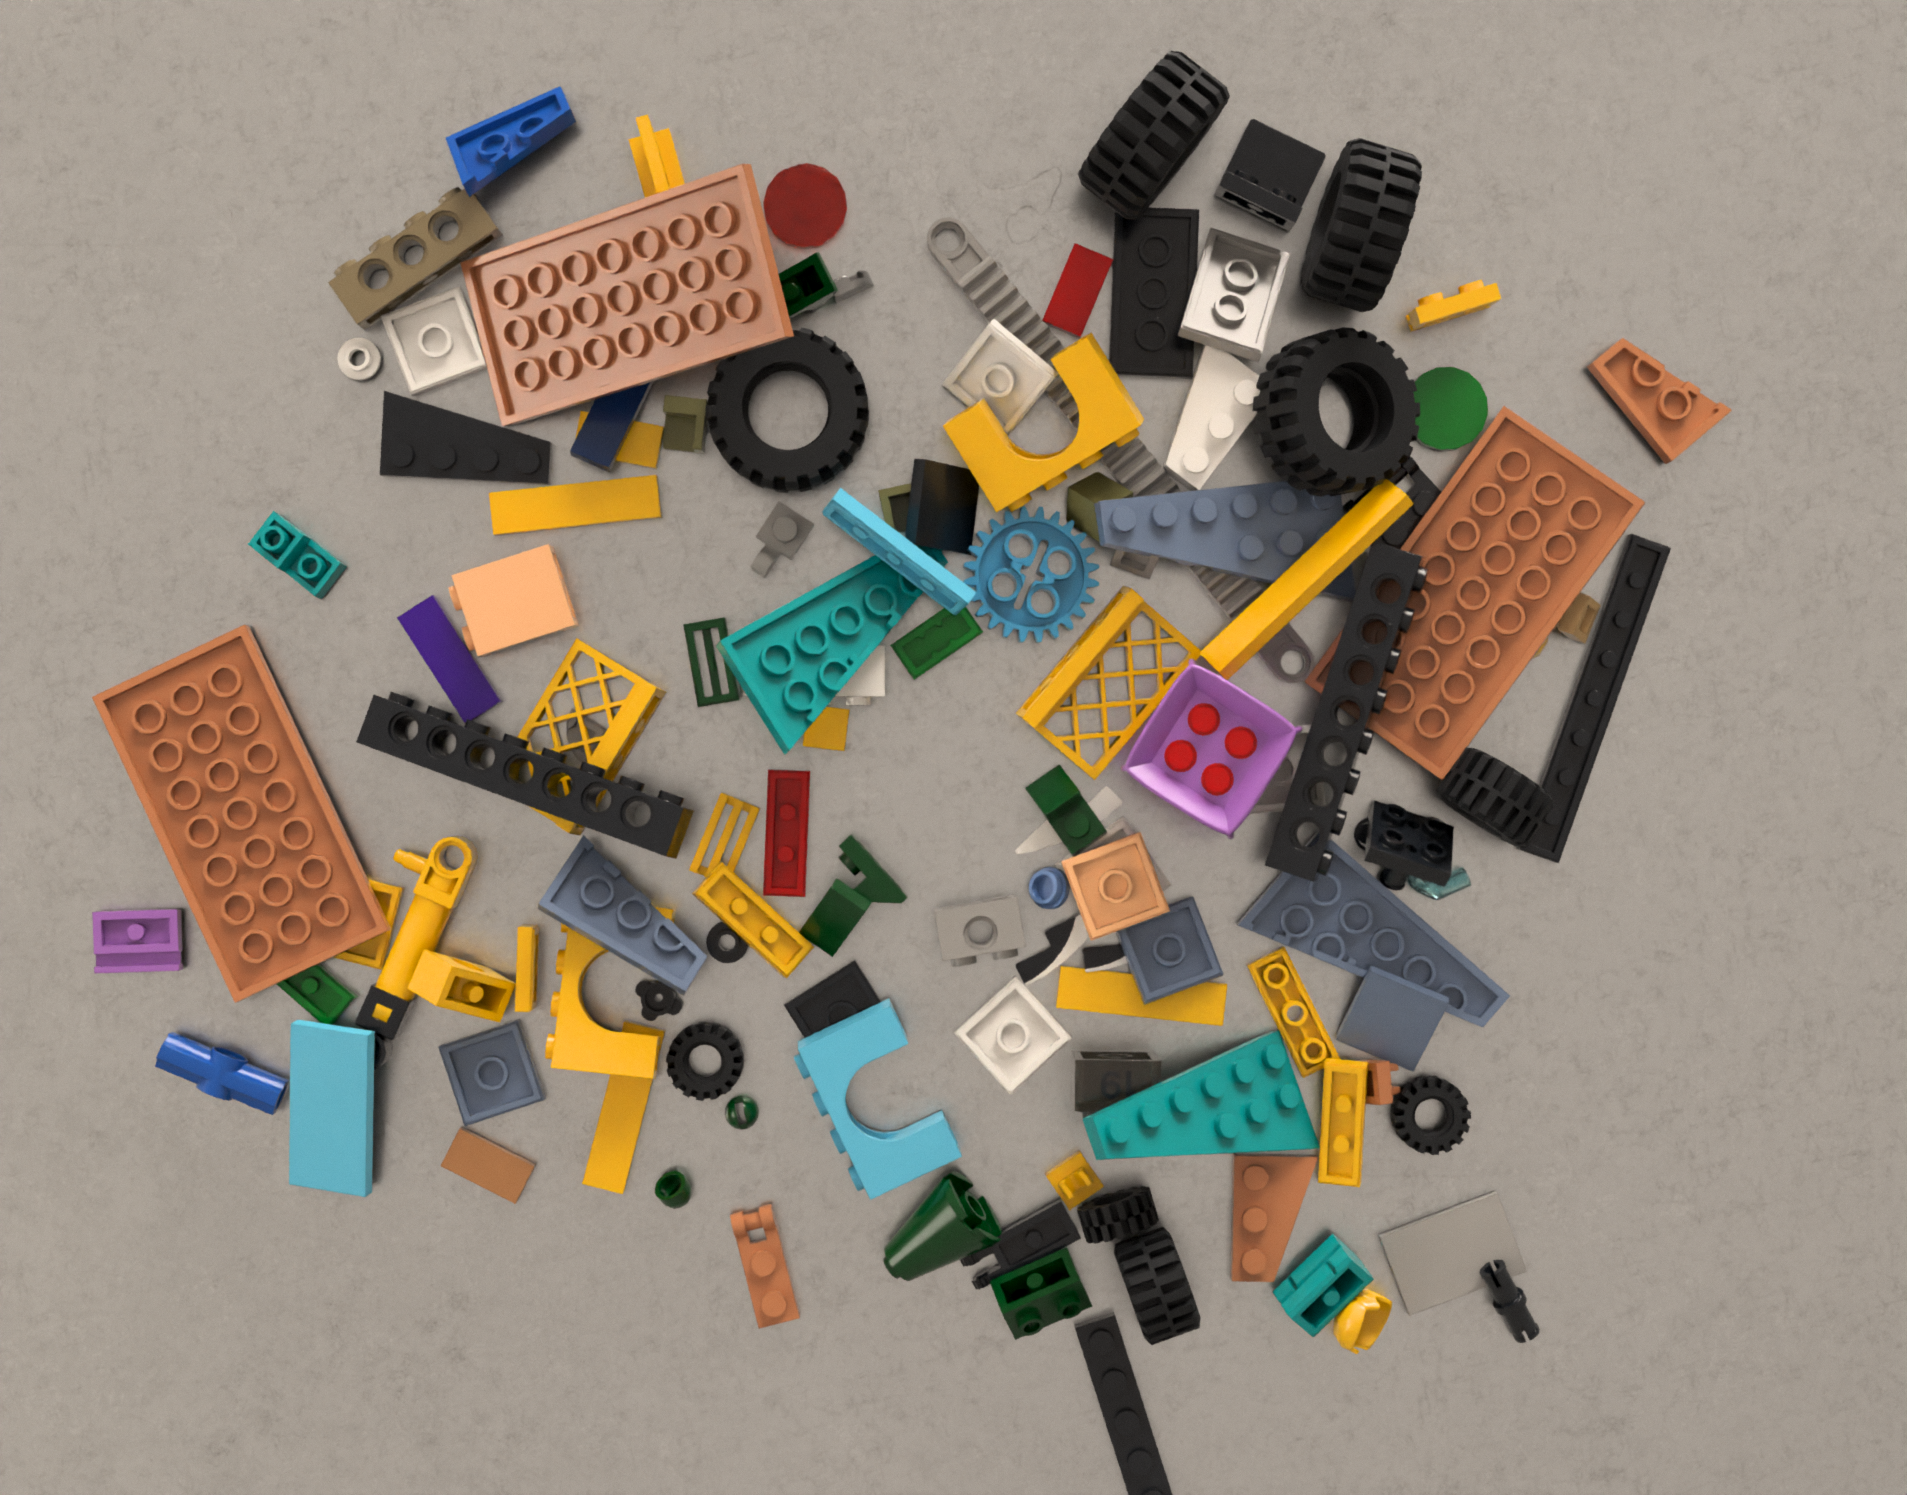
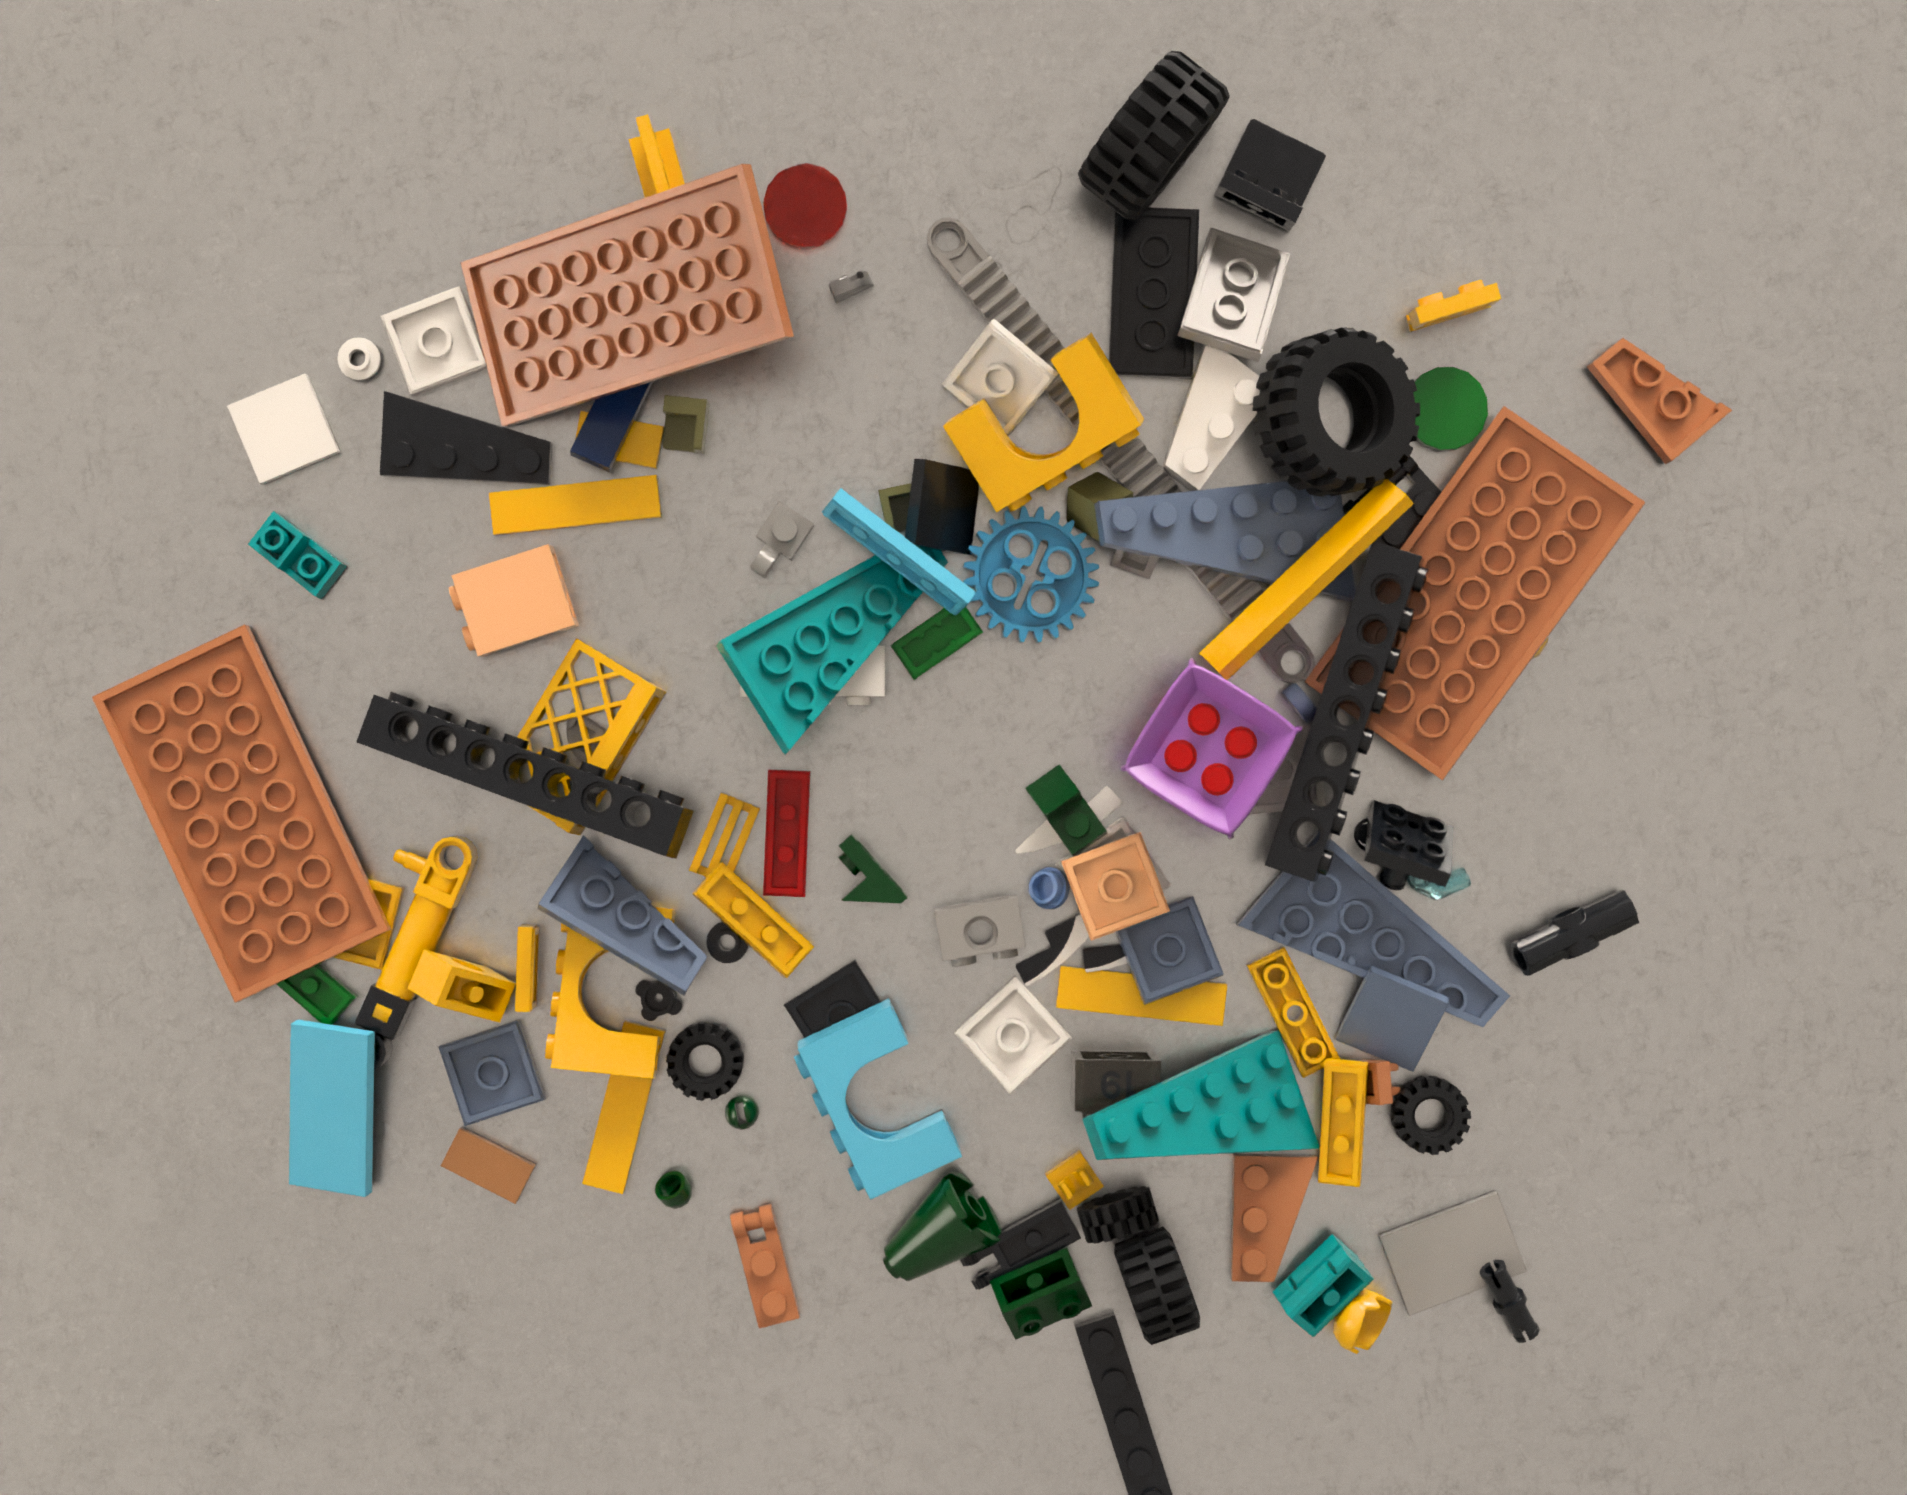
(137, 940): medium lavender plate -> none
(221, 1073): blue piece -> none
(283, 429): none -> white tile
(439, 257): dark tan brick -> none
(449, 659): dark purple tile -> none
(507, 138): blue wing -> none
(717, 697): dark green tile -> none
(799, 467): black tyre -> none
(807, 285): dark green slope -> none
(828, 730): yellow tile -> none
(834, 917): dark green tile -> none
(1077, 290): red tile -> none
(1079, 662): yellow fence -> none
(1300, 702): none -> sand blue tile
(1361, 225): black tyre -> none
(1495, 797): black tyre -> none
(1574, 932): none -> black piece
(1579, 618): tan tile -> none
(1597, 690): black tile -> none

